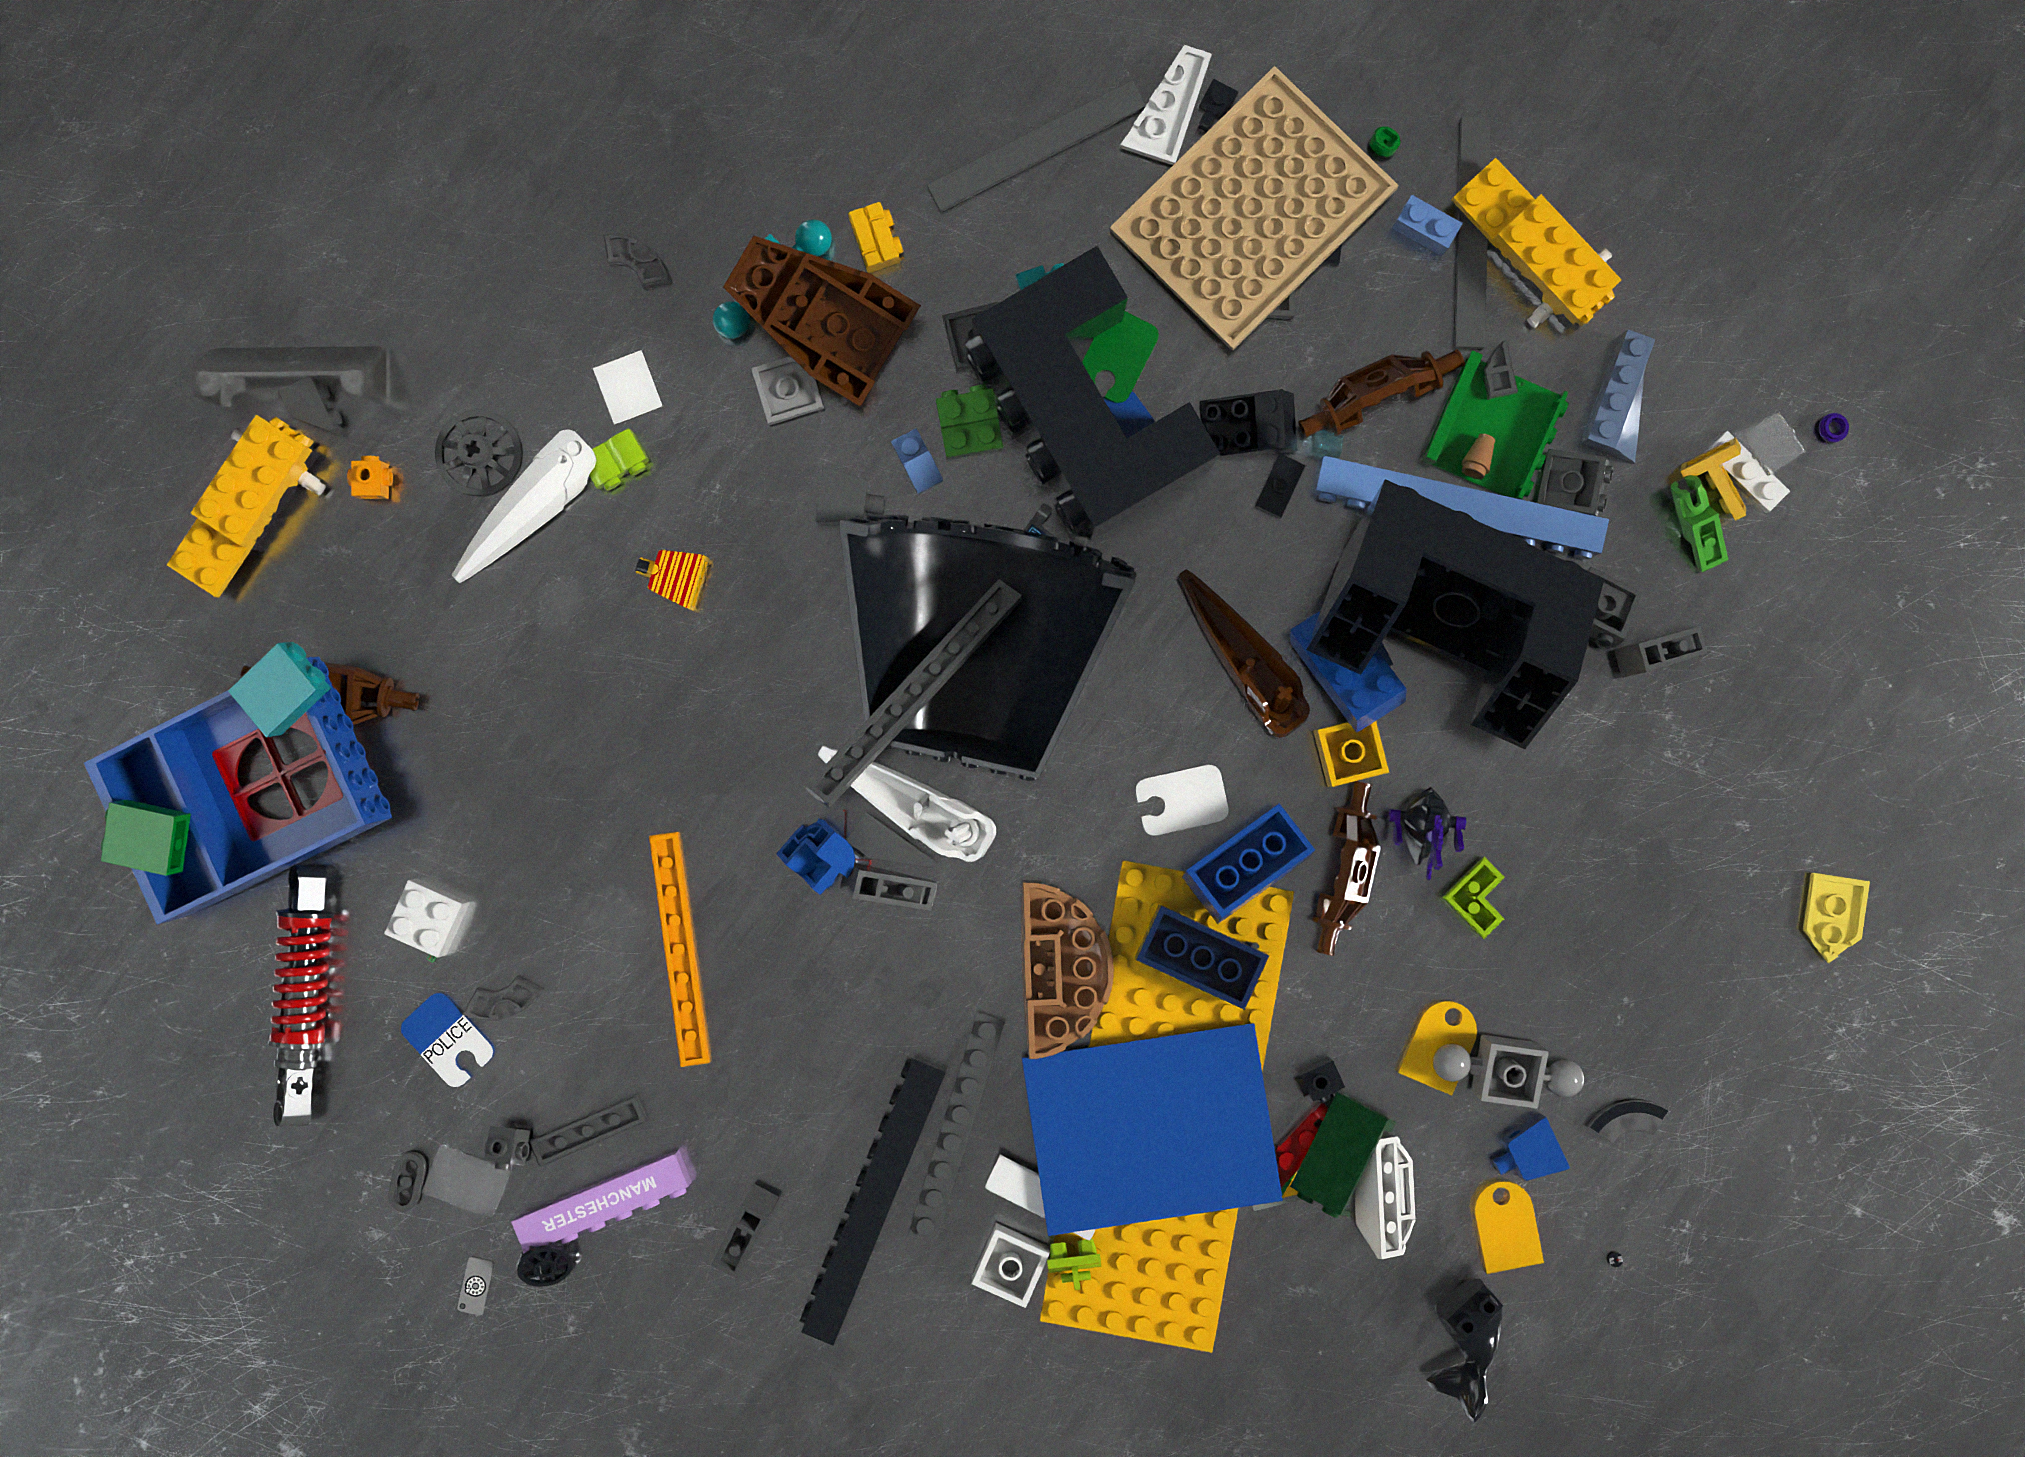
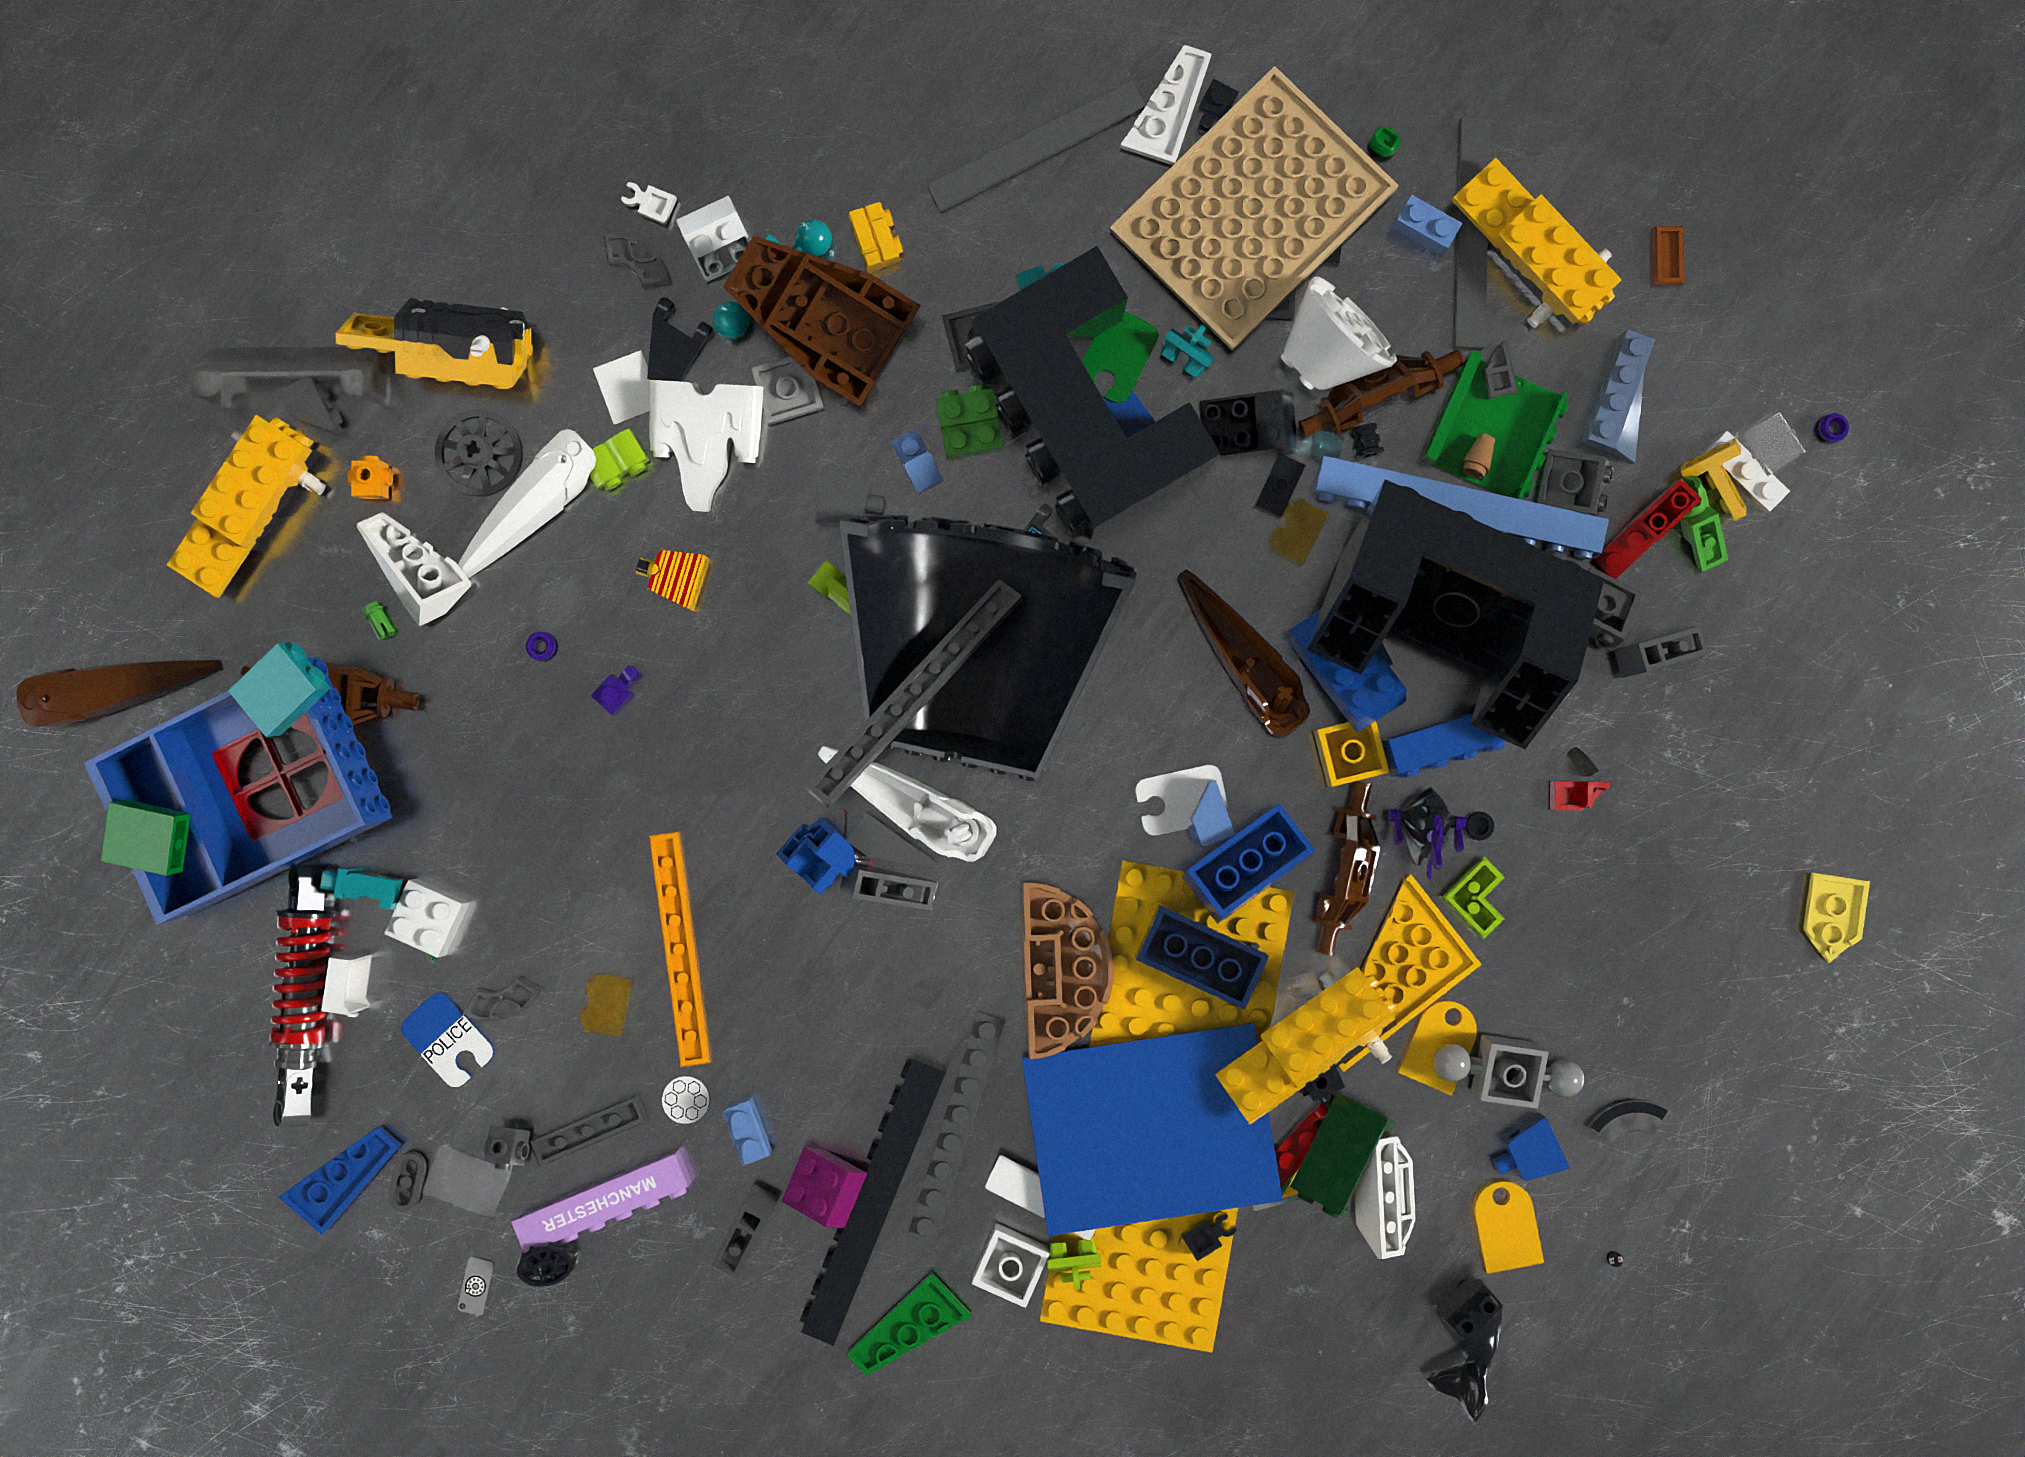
(96, 691): none -> reddish brown piece
(336, 1184): none -> blue wing
(347, 984): none -> white container
(354, 884): none -> teal hips
(375, 615): none -> bright green pin
(418, 574): none -> white wedge
(447, 341): none -> piece
(531, 646): none -> dark purple plate
(606, 1004): none -> clear yellow bracket
(614, 692): none -> dark purple plate
(653, 203): none -> white plate
(670, 348): none -> black flag
(685, 1100): none -> white sticker
(702, 430): none -> white rock
(714, 237): none -> white slope
(747, 1131): none -> medium blue brick
(824, 1187): none -> magenta brick
(831, 584): none -> lime piece
(914, 1320): none -> green wing
(1199, 357): none -> teal hips
(1203, 1238): none -> black plate
(1210, 817): none -> medium blue slope
(1299, 531): none -> clear yellow bracket
(1310, 1043): none -> yellow piece
(1333, 340): none -> white cone
(1367, 440): none -> black bush
(1415, 957): none -> yellow wing
(1436, 744): none -> blue brick
(1479, 826): none -> black tile
(1575, 795): none -> red slope
(1582, 762): none -> clear smoke tile
(1647, 528): none -> red slope
(1668, 255): none -> dark orange tile

